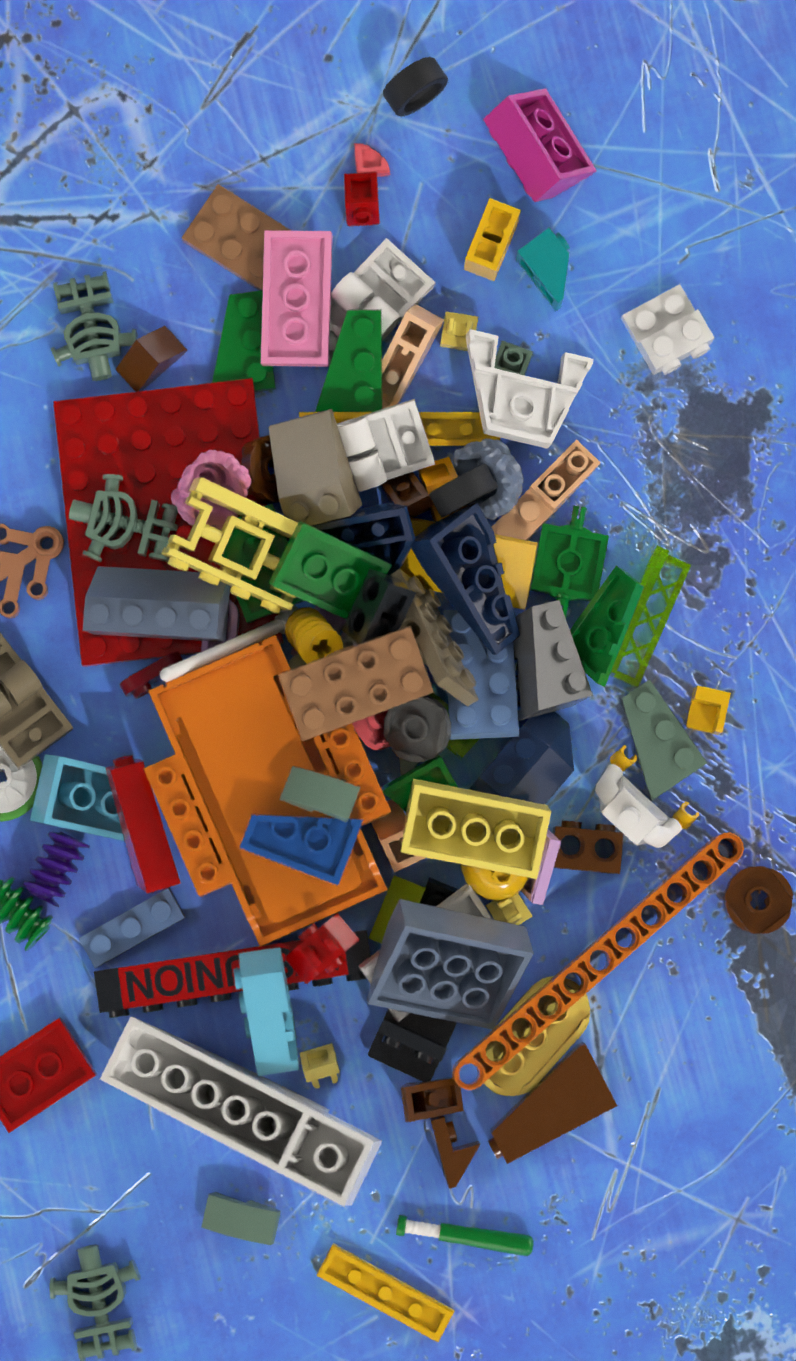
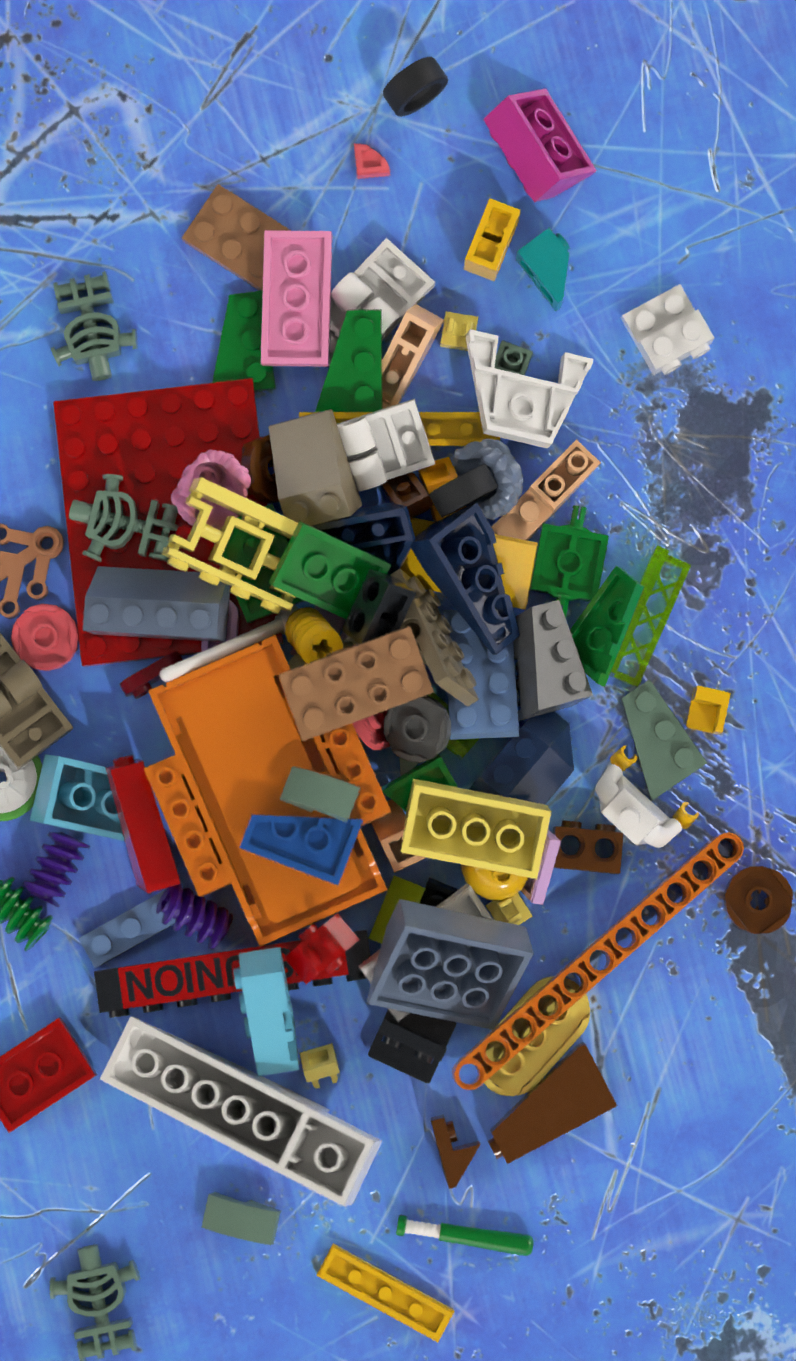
(45, 637): none -> coral tile
(150, 358): reddish brown slope -> none
(194, 913): none -> dark purple piece
(361, 199): red bracket -> none
(431, 1099): reddish brown slope -> none

